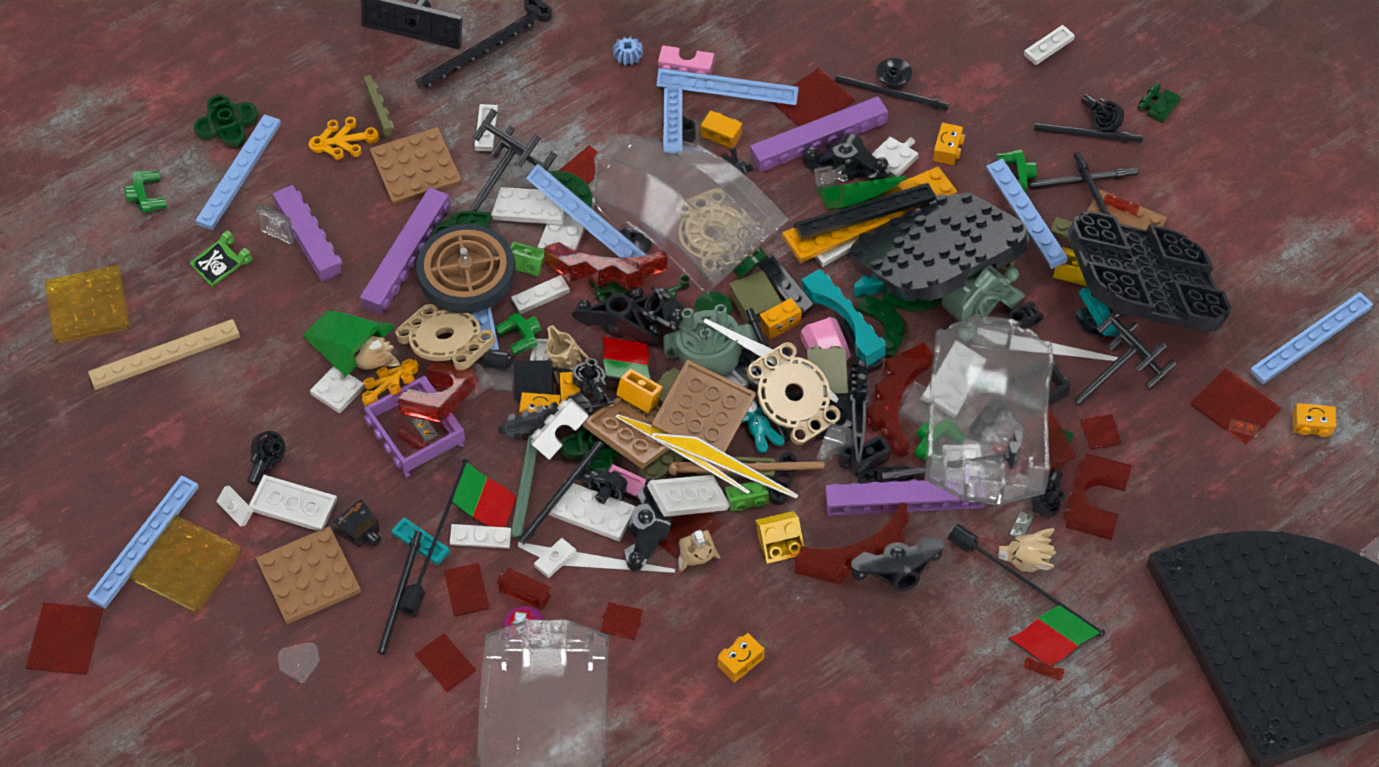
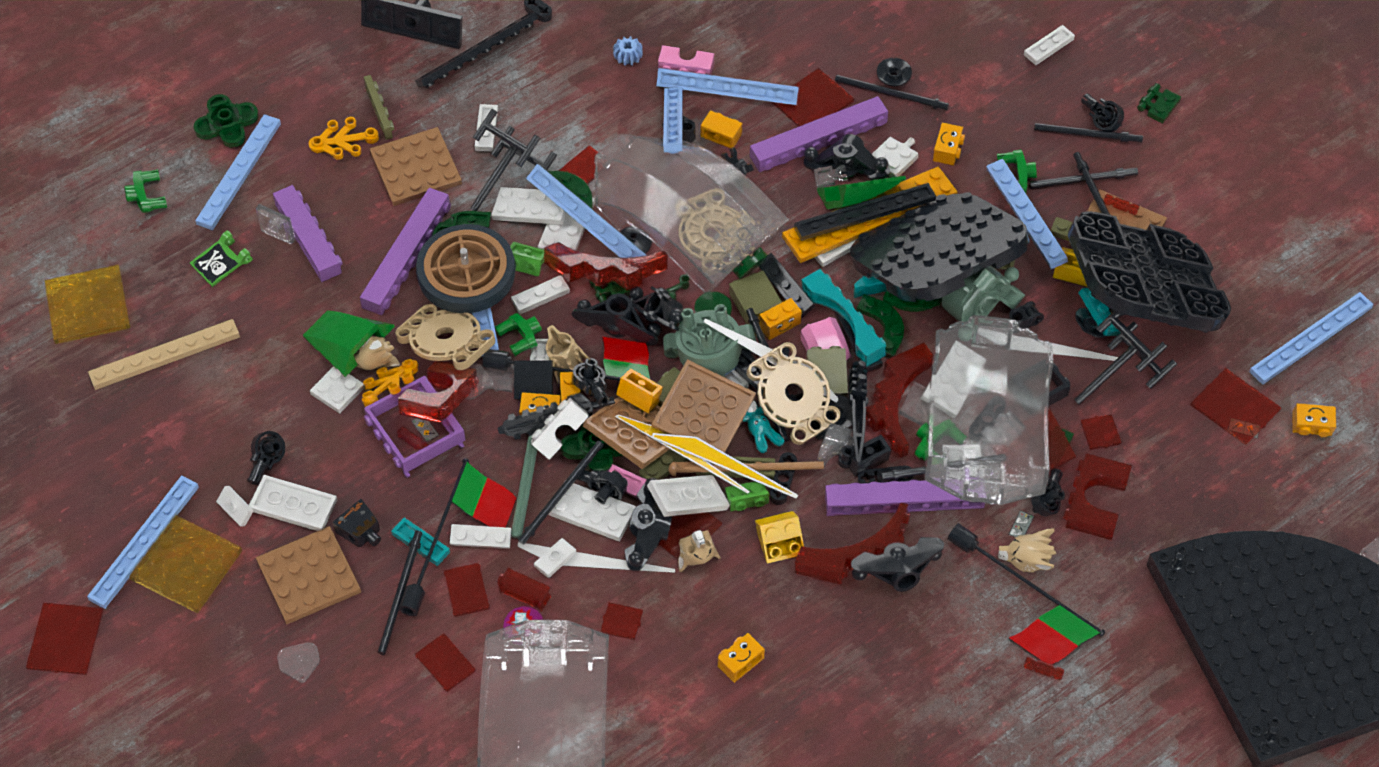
(1012, 454): black slope -> none

